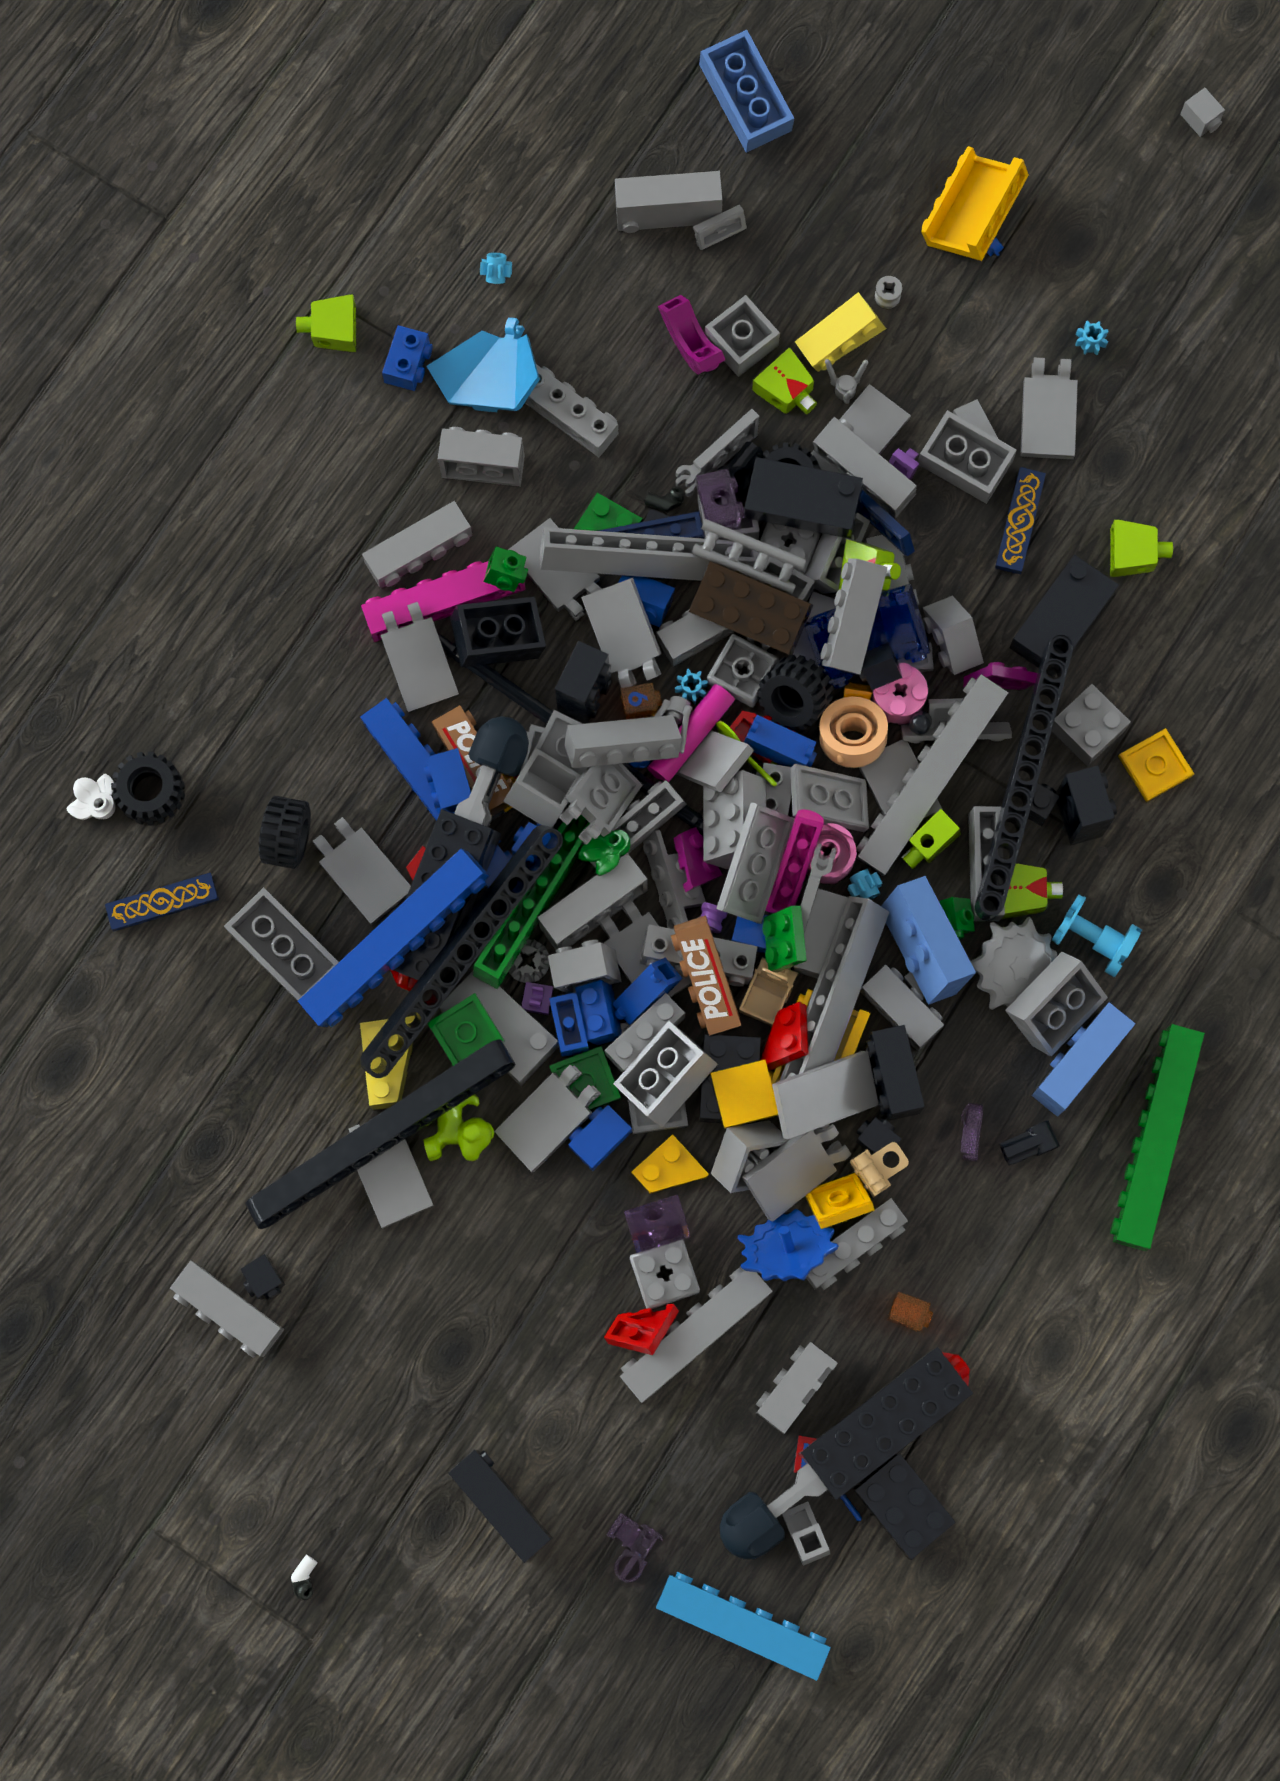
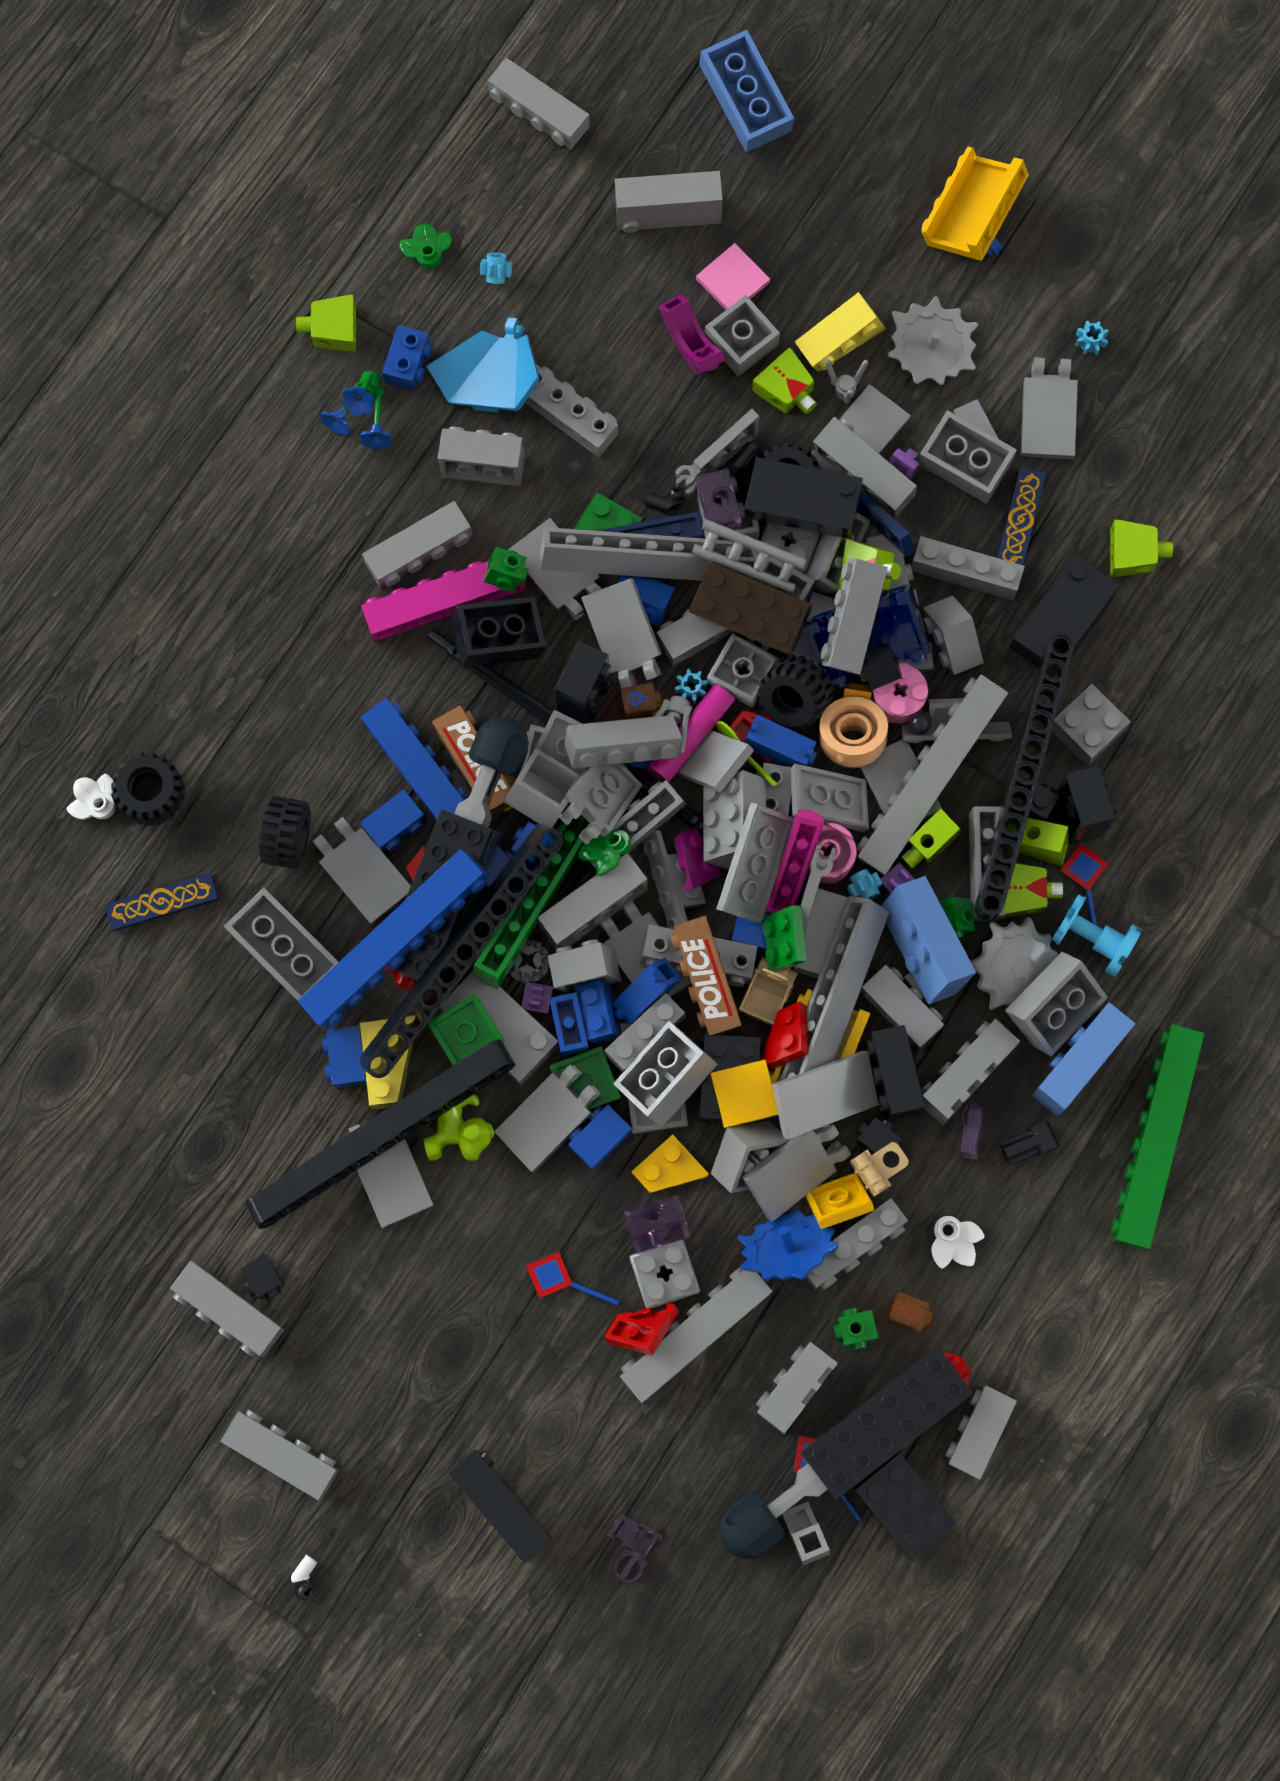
(280, 1455): none -> light grey brick
(344, 1052): none -> blue brick
(360, 401): none -> blue plant
(394, 822): none -> blue brick
(418, 660): light grey tile -> none
(426, 245): none -> green plate
(449, 779): blue brick -> none
(538, 104): none -> light grey brick
(551, 1276): none -> piece
(713, 916): medium lavender wheel -> none
(720, 227): light grey tile -> none
(732, 277): none -> bright pink tile
(744, 1627): dark azure brick -> none
(866, 1326): none -> green brick
(886, 298): light grey wheel -> none
(895, 877): none -> medium lavender tile
(933, 342): none -> light grey piece
(956, 1246): none -> white plate
(967, 568): none -> light grey brick
(969, 1071): none -> light grey wedge
(980, 1431): none -> light grey brick
(1007, 678): magenta wing -> none
(1050, 841): none -> lime torso
(1085, 869): none -> piece
(1156, 765): yellow tile -> none
(1203, 112): light grey brick -> none

